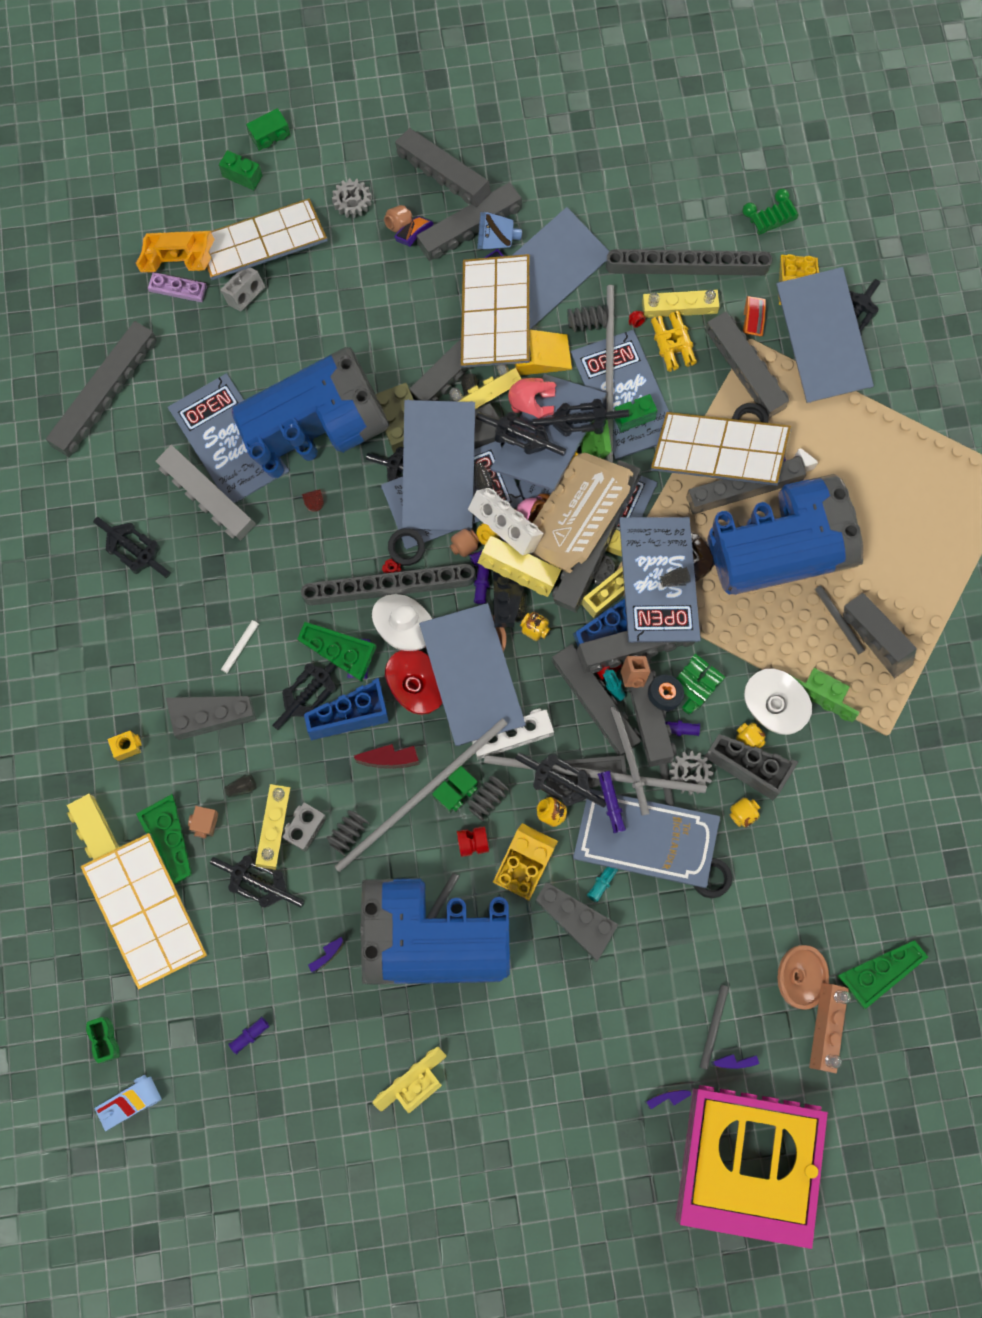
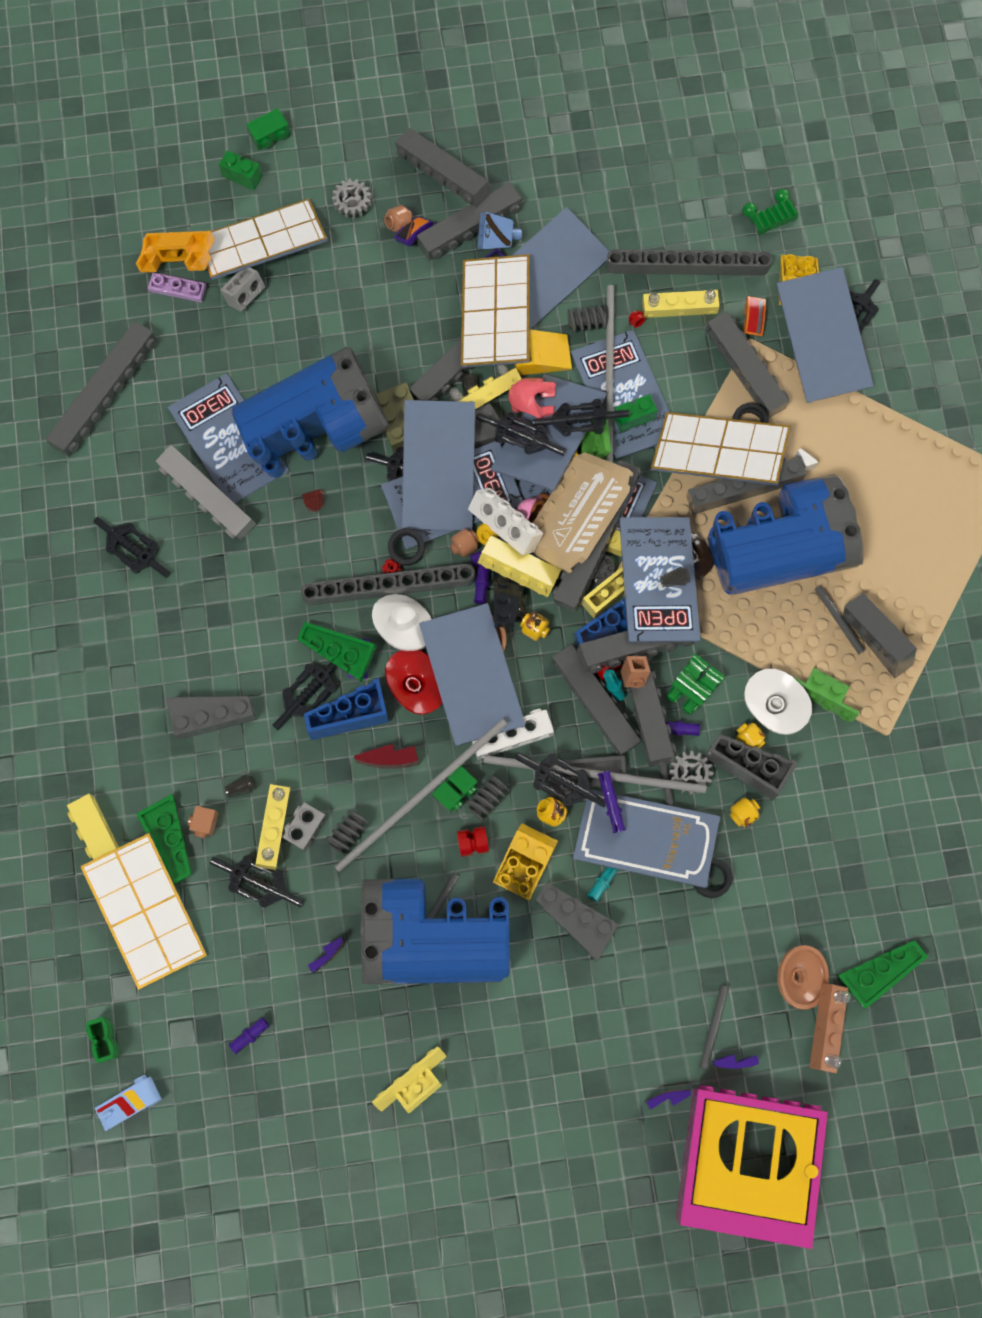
(117, 742): yellow brick -> none
(239, 647): white bar -> none
(482, 477): clear smoke cone -> none
(638, 785): light grey sword -> none
(666, 339): yellow pin -> none
(672, 699): black bush -> none

